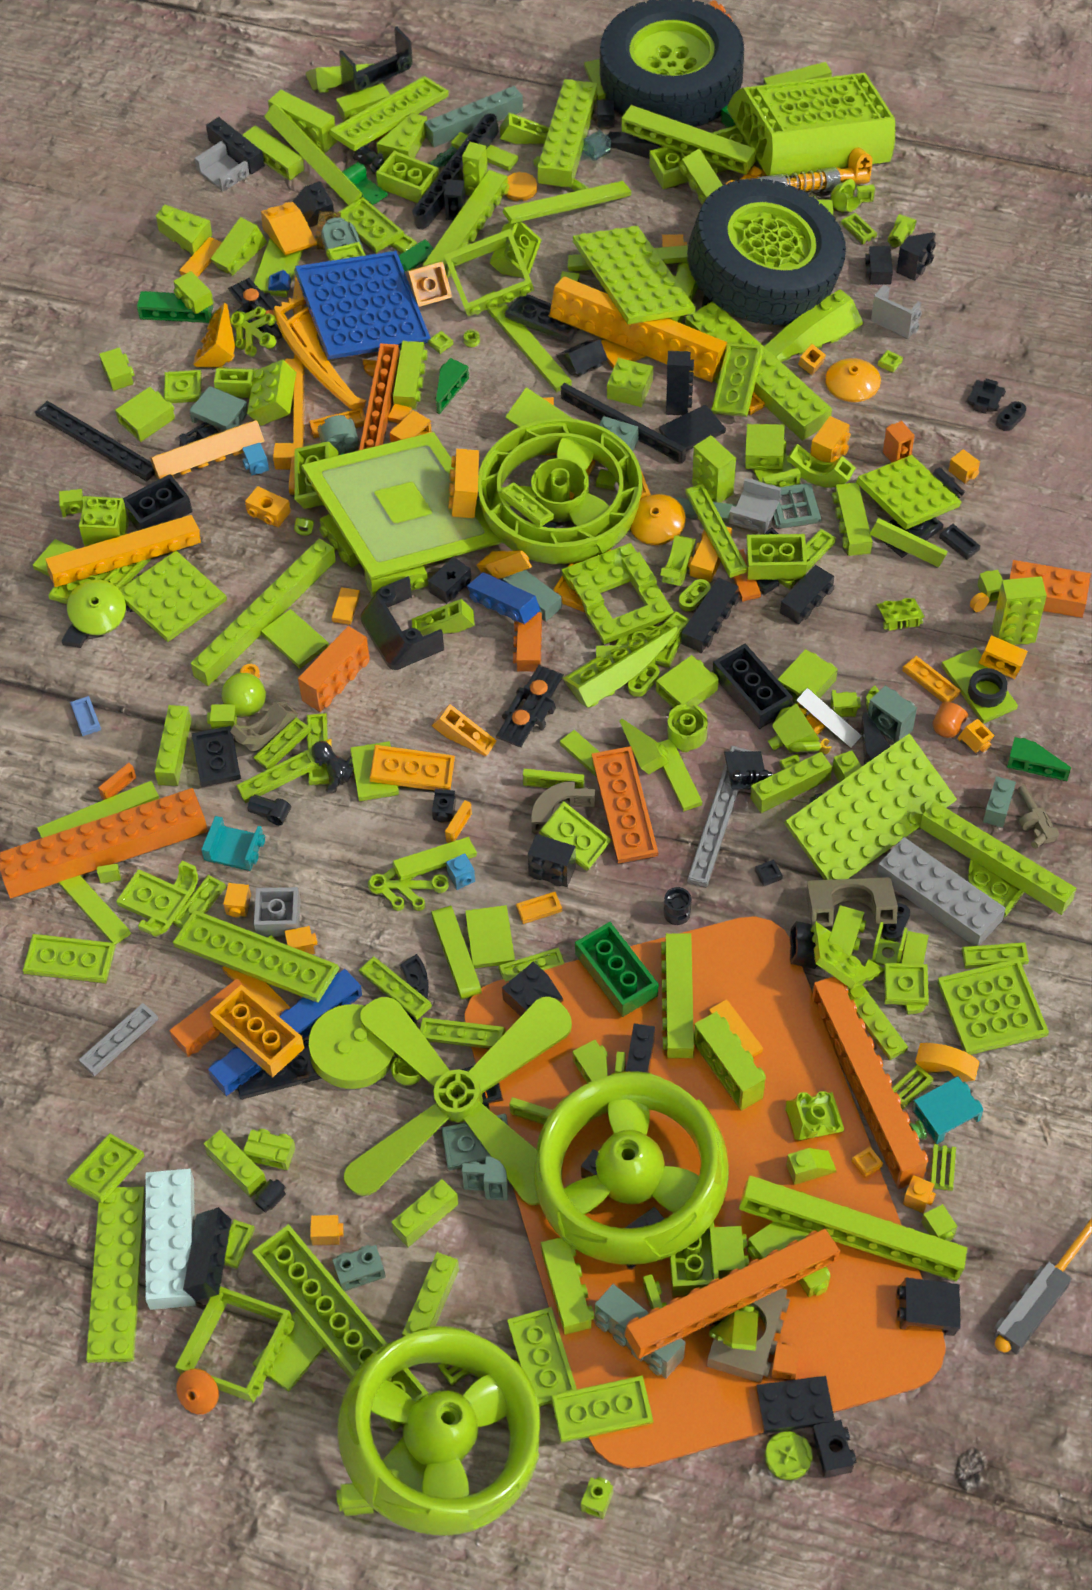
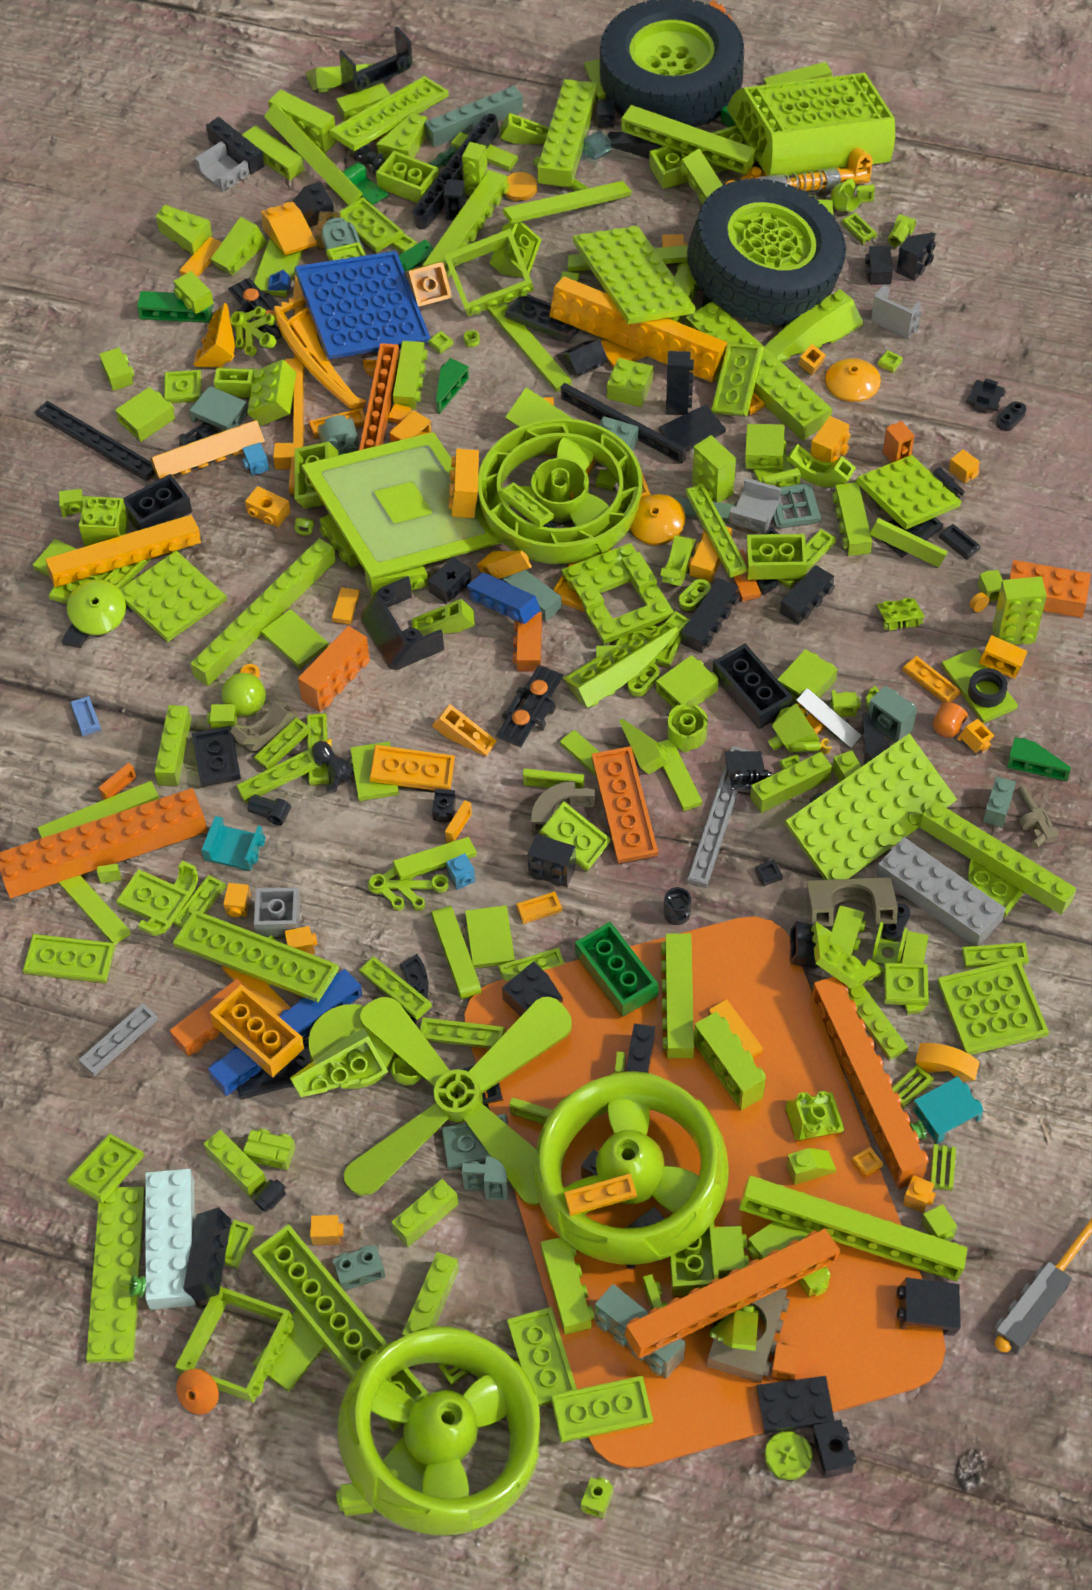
(138, 1286): none -> bright green bush
(345, 1064): none -> lime wedge
(591, 1061): lime slope -> none
(600, 1194): none -> light orange tile

